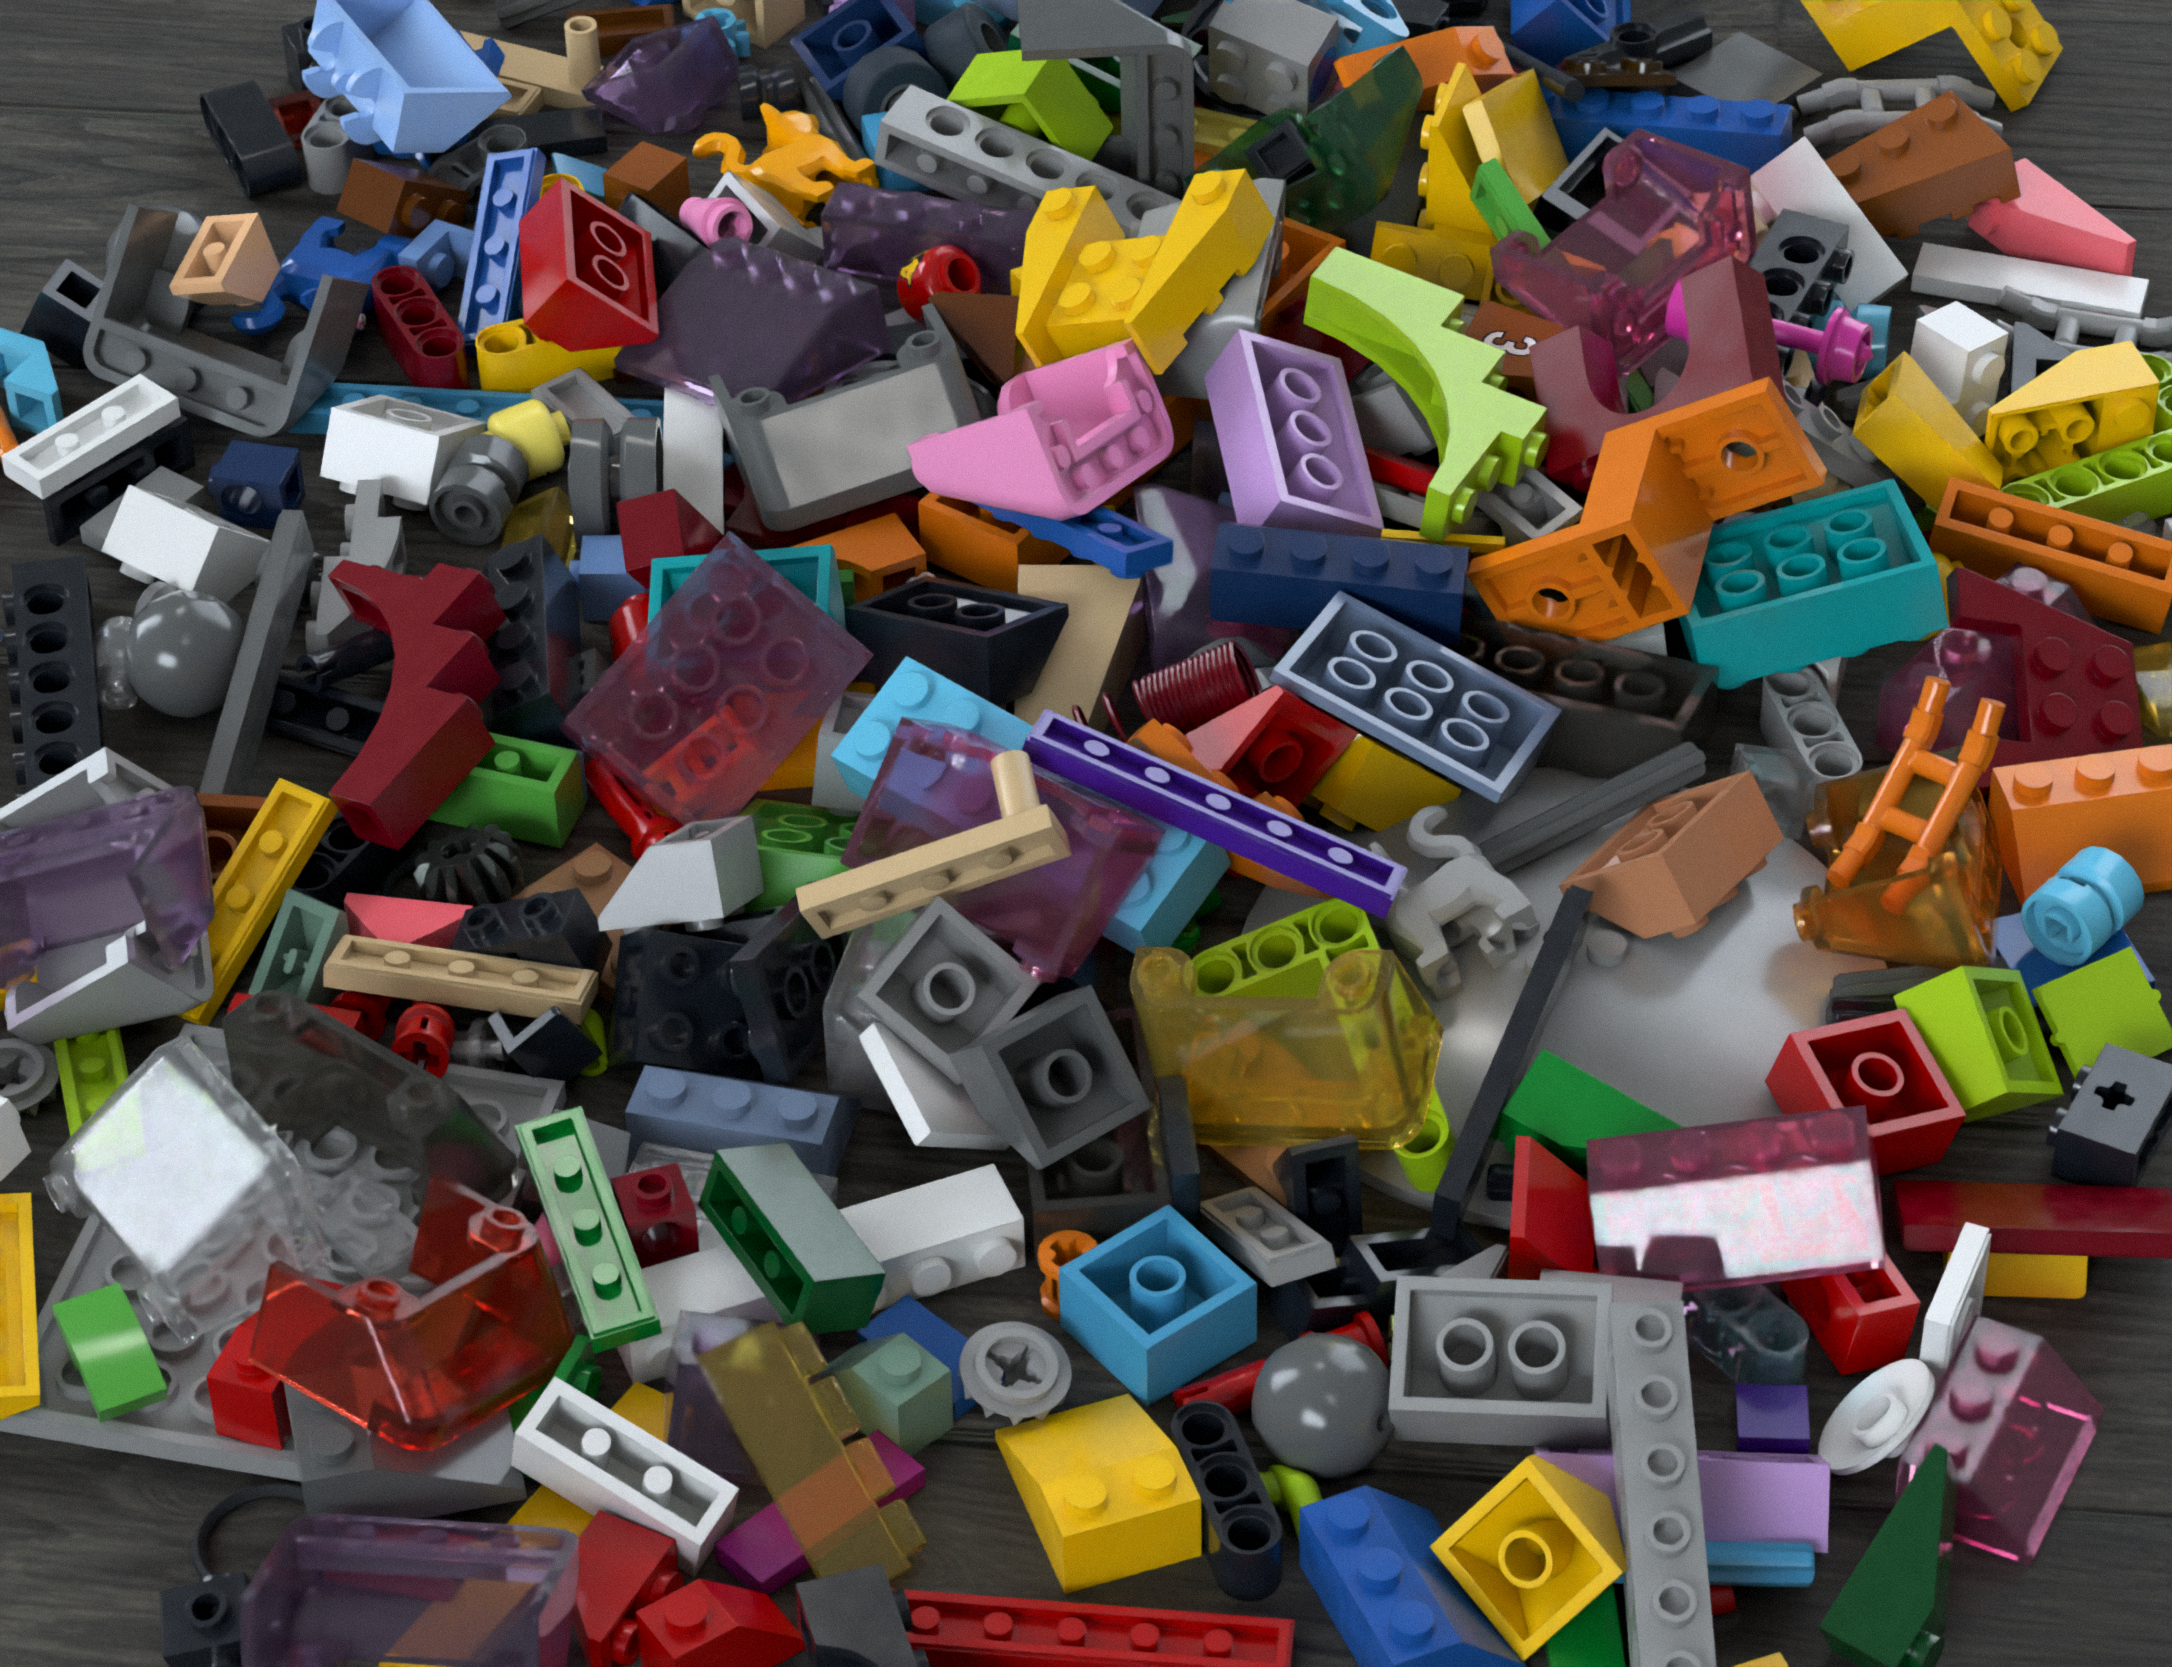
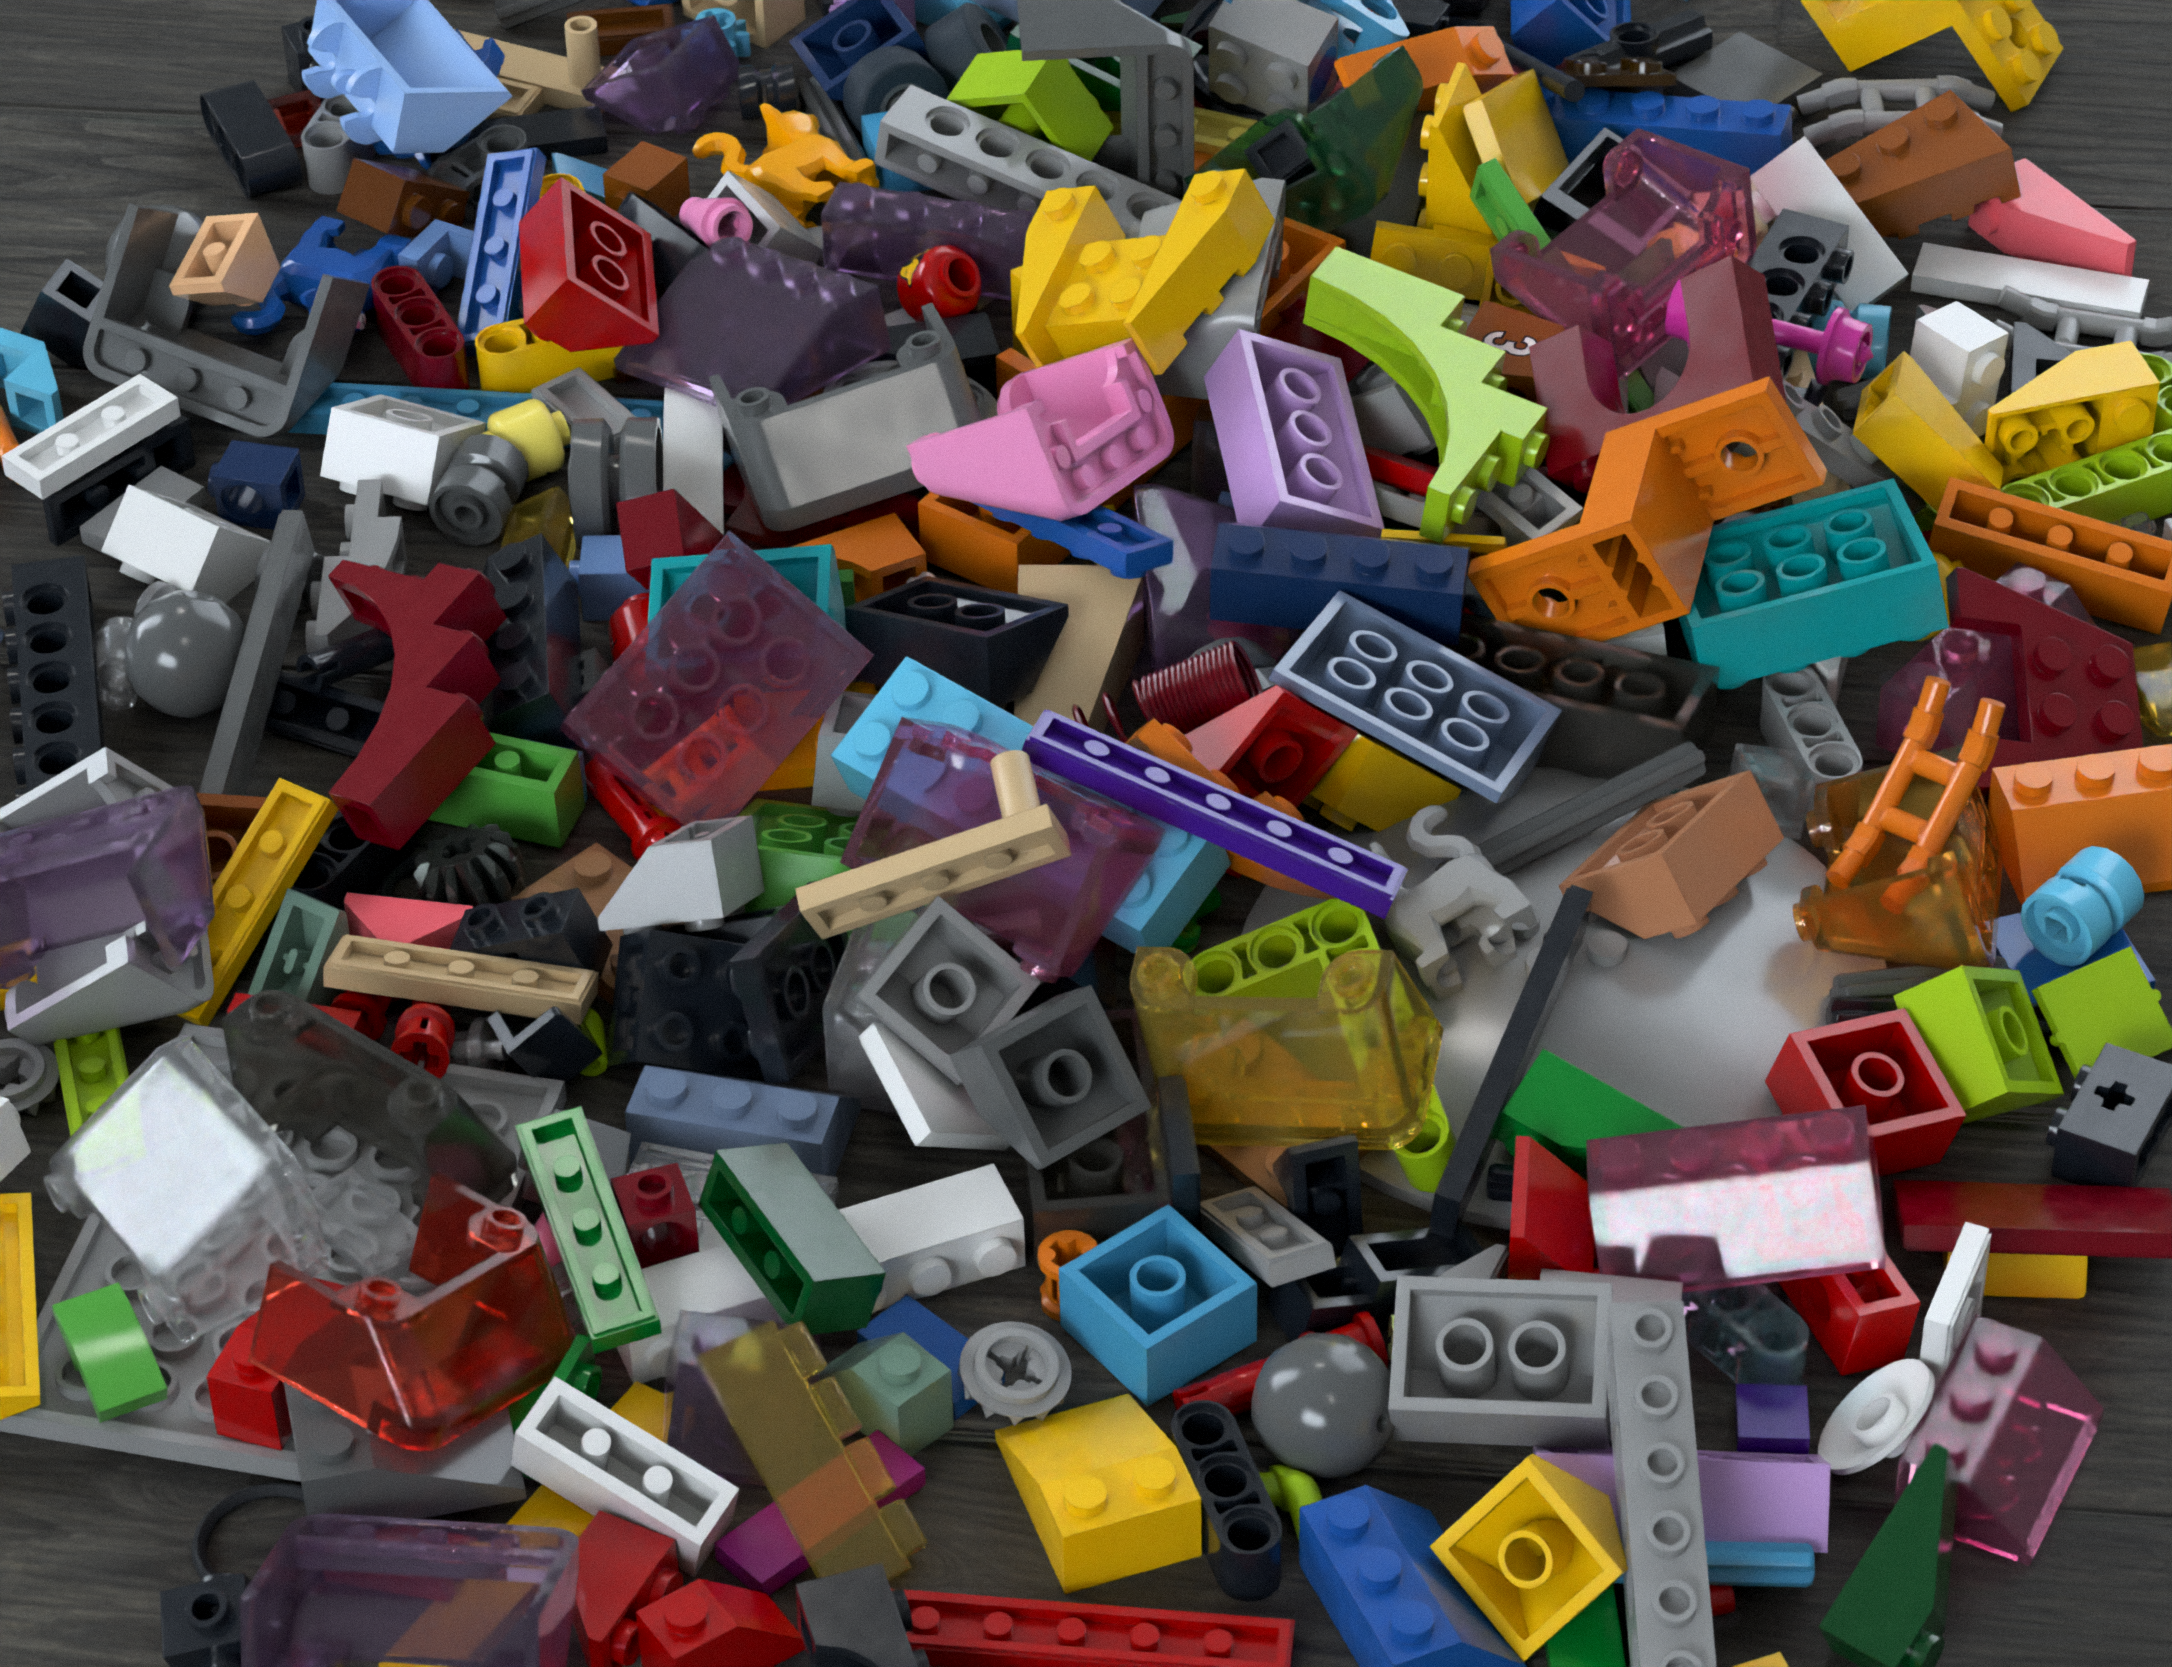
(984, 331): reddish brown slope -> none

